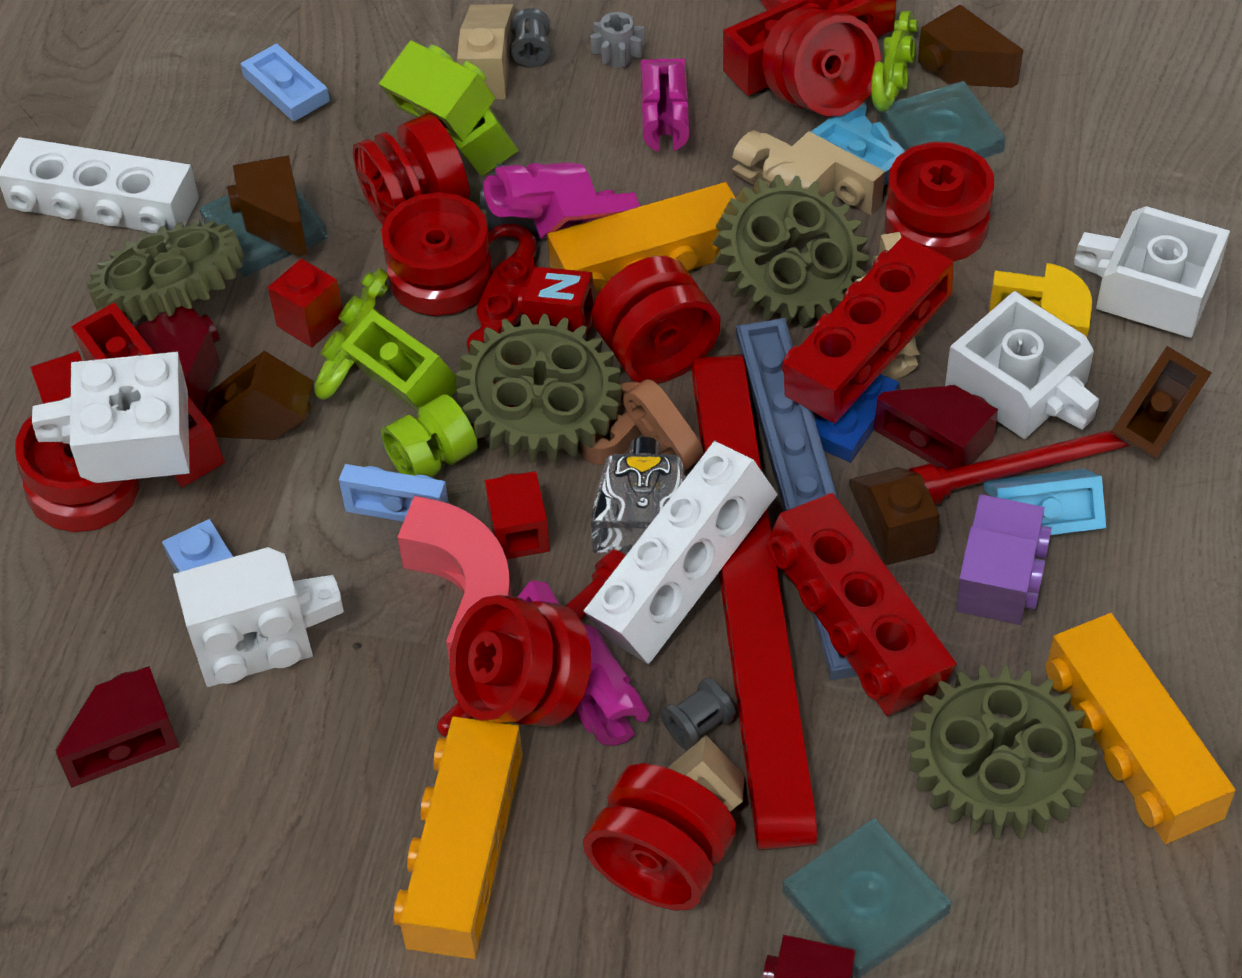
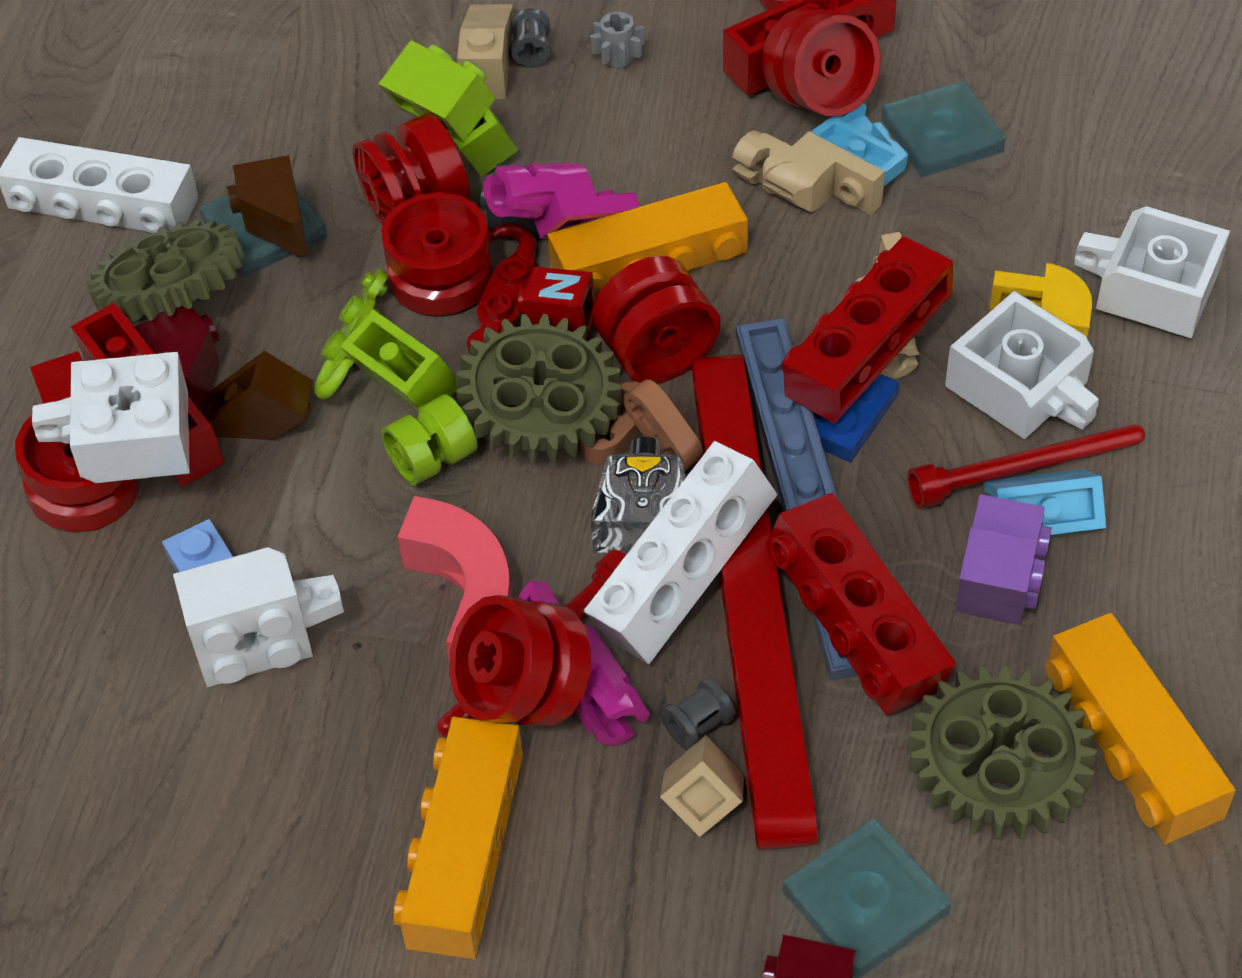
(116, 728): dark red slope -> none
(285, 82): light blue plate -> none
(306, 302): red brick -> none
(386, 493): light blue plate -> none
(518, 514): red brick -> none
(660, 836): red wheel -> none
(664, 101): dark pink plate -> none
(771, 214): olive gear -> none
(892, 75): lime piece -> none
(897, 513): reddish brown slope -> none
(937, 423): dark red slope -> none
(940, 198): red wheel -> none
(968, 50): reddish brown slope -> none
(1161, 402): reddish brown slope -> none

